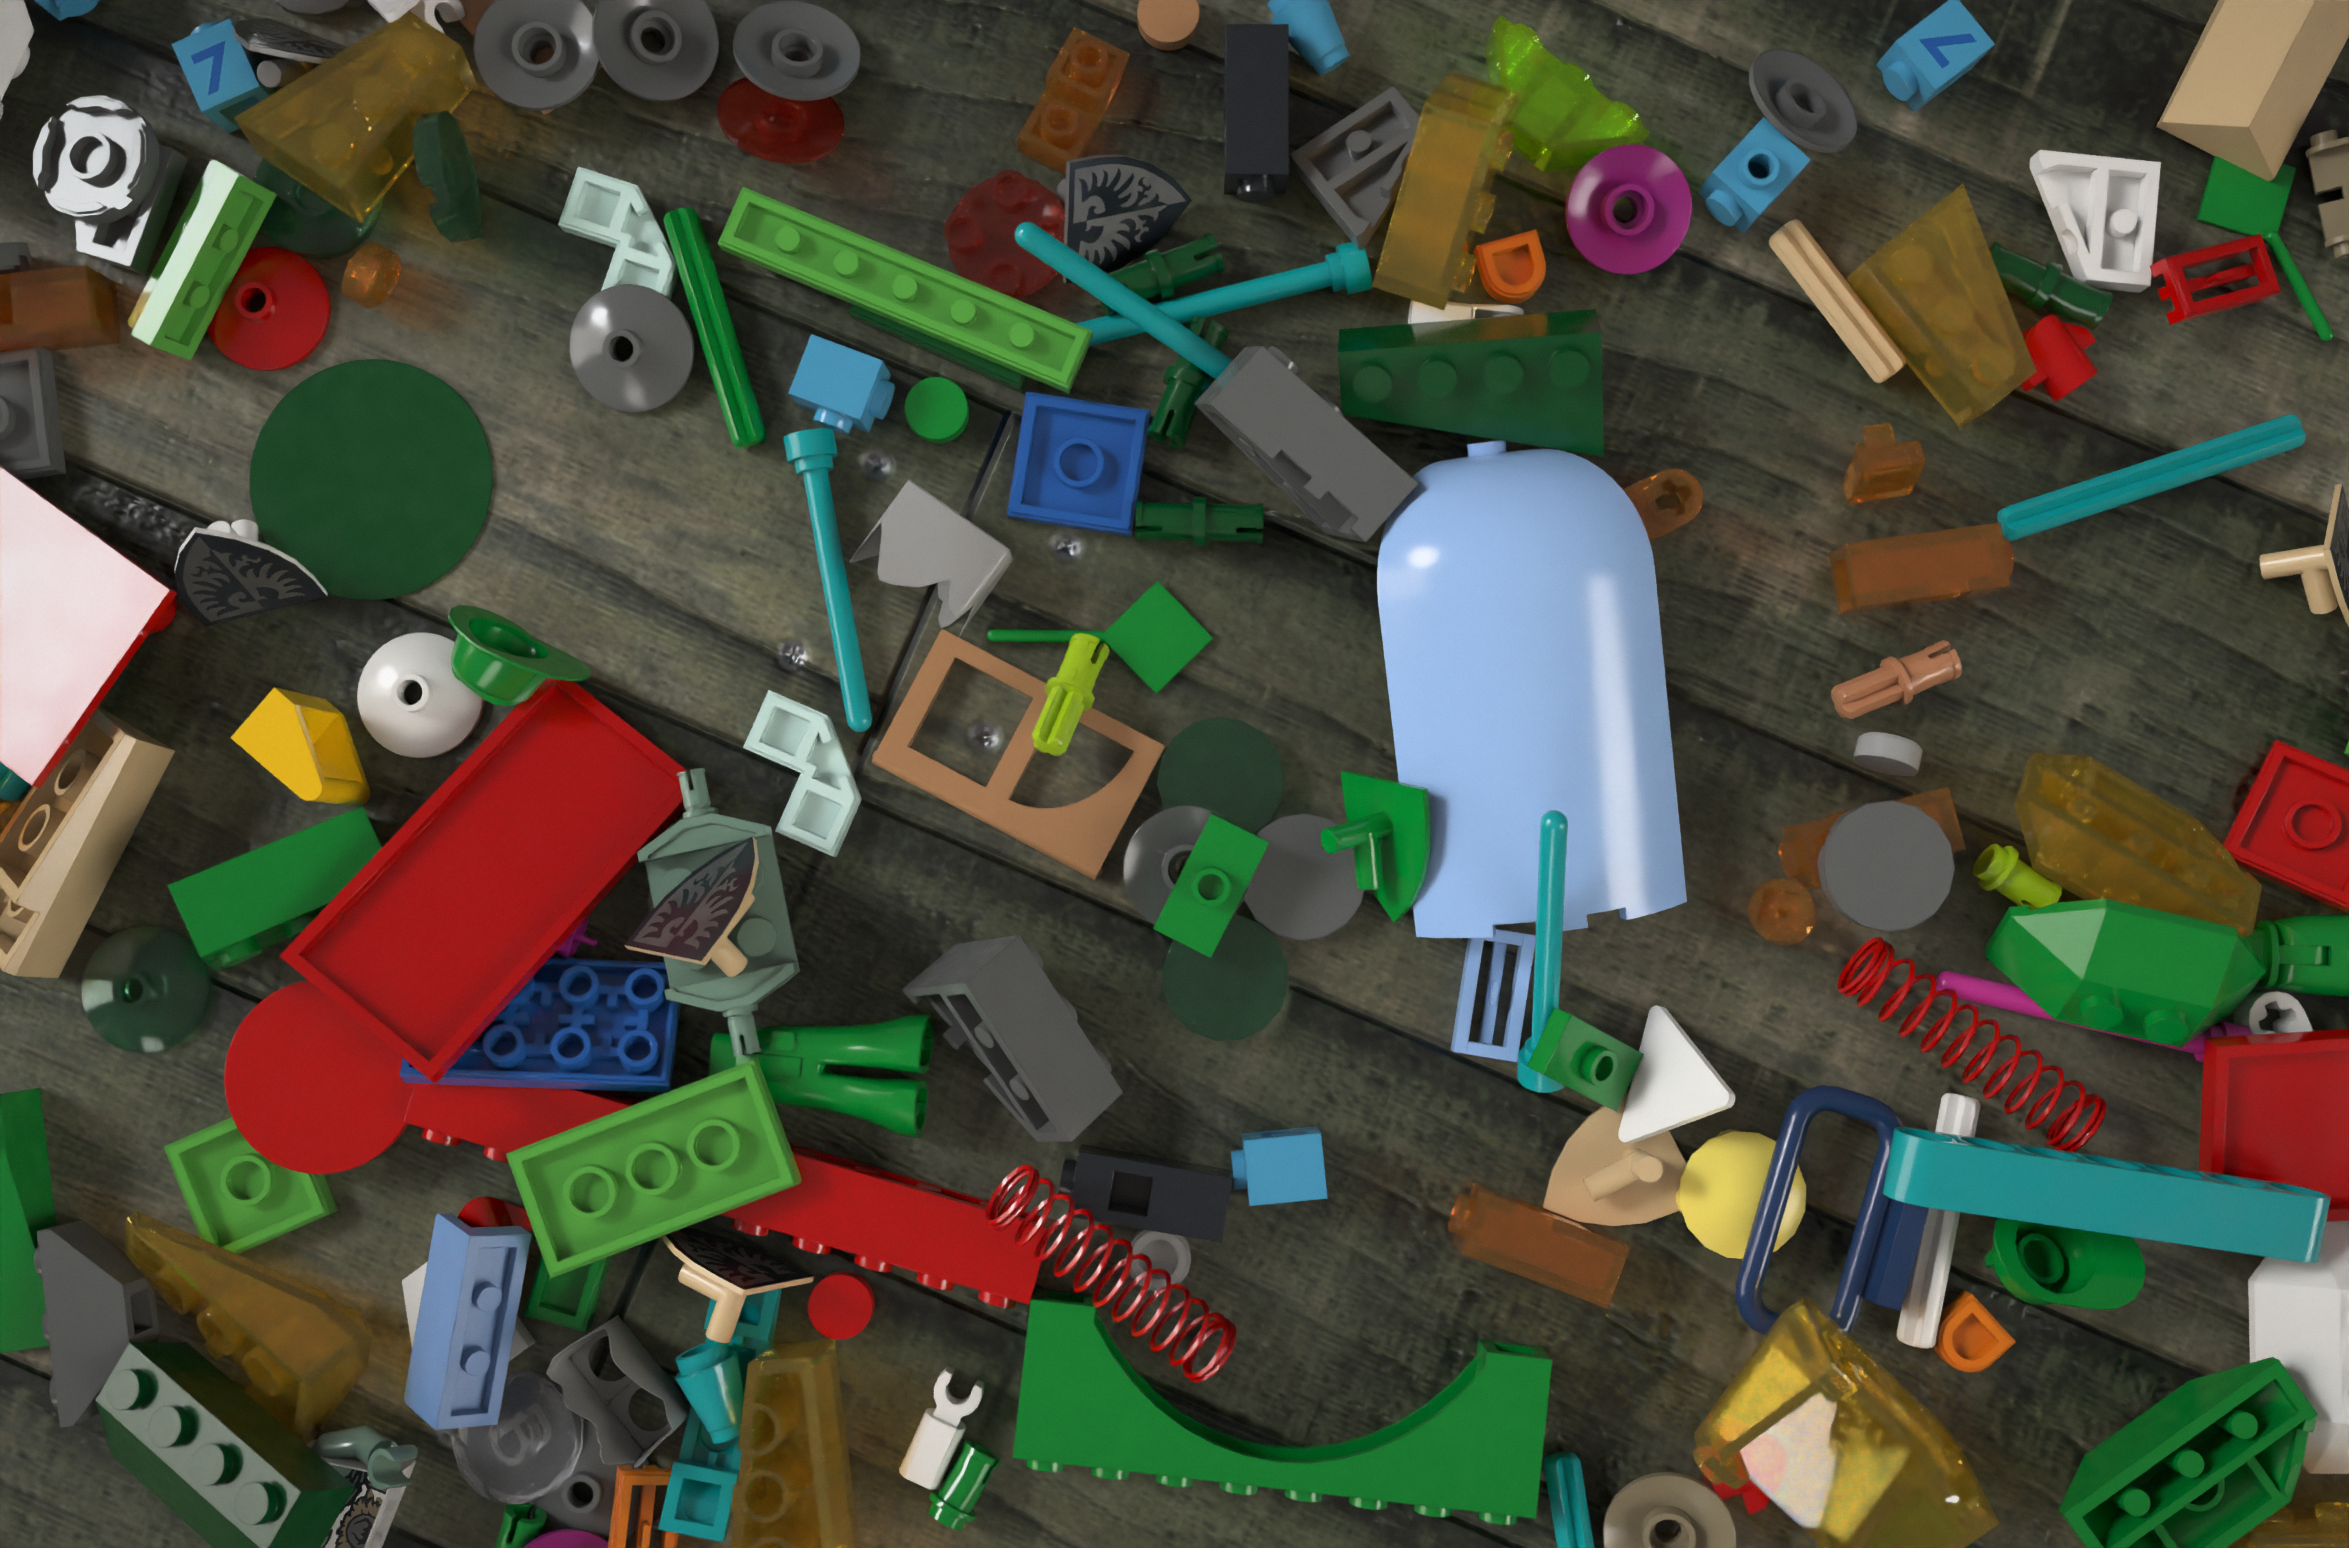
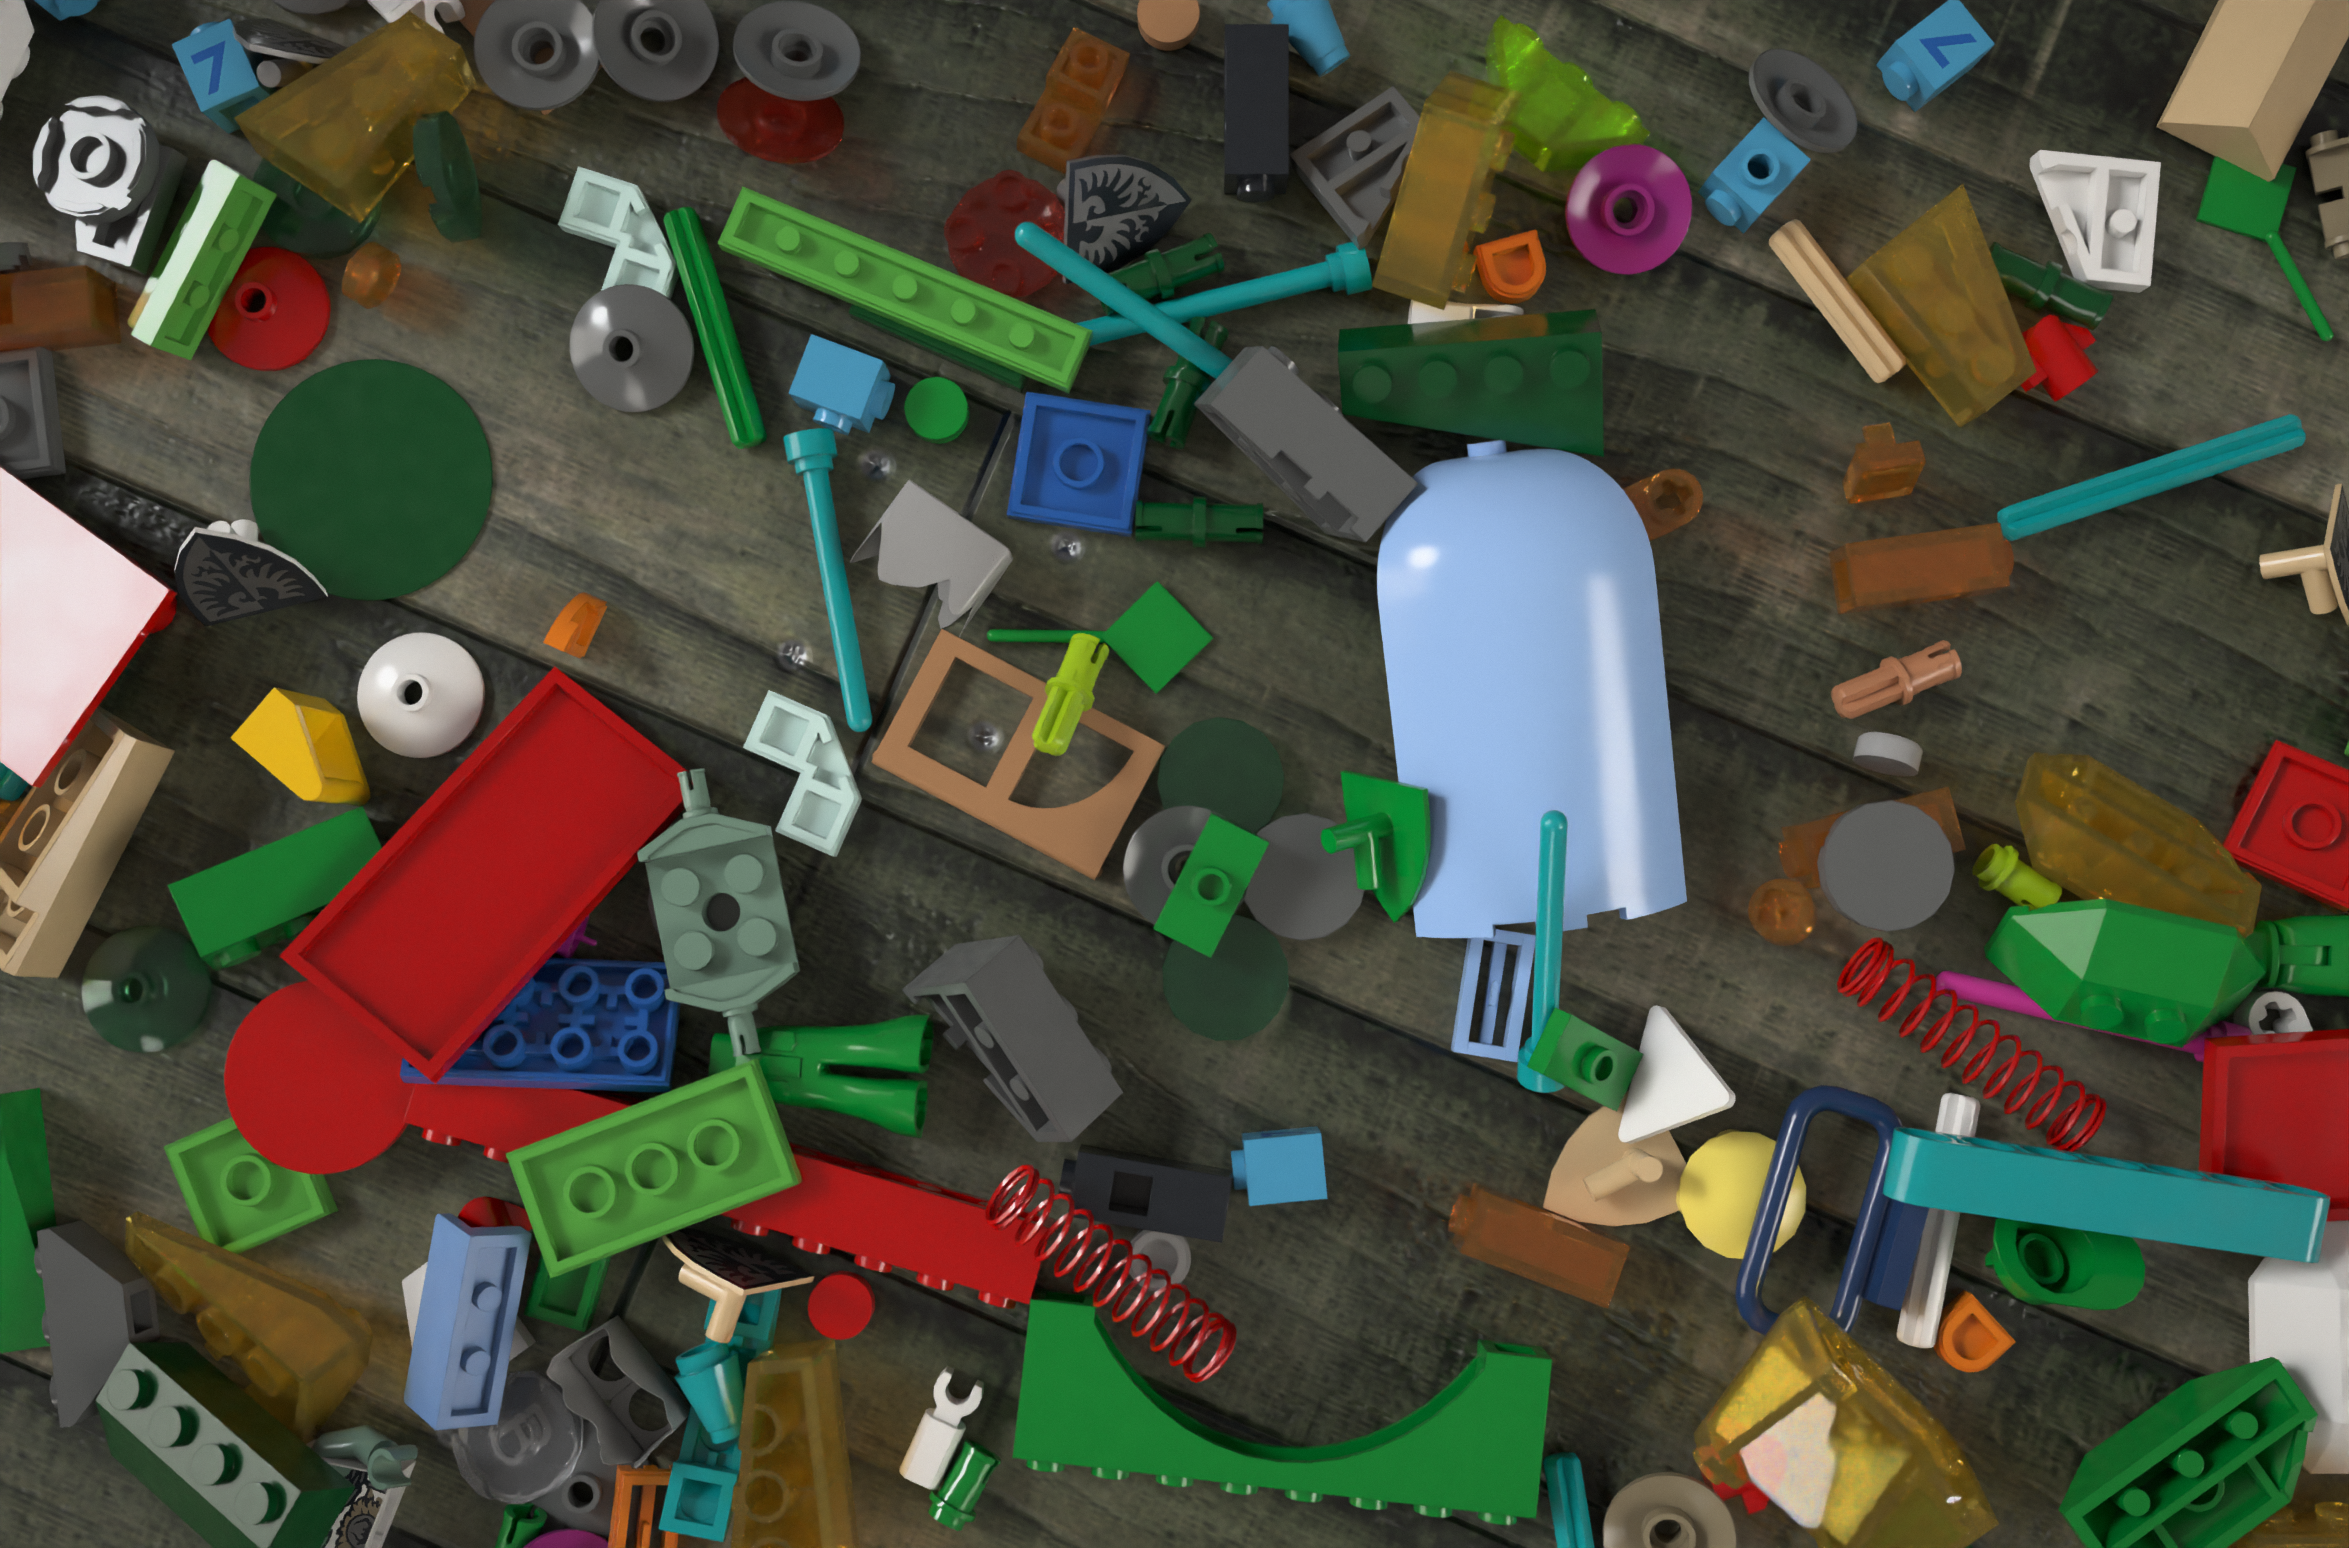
(503, 659): green piece -> none
(576, 625): none -> orange tile
(703, 911): shield -> none
(2180, 289): red tile -> none

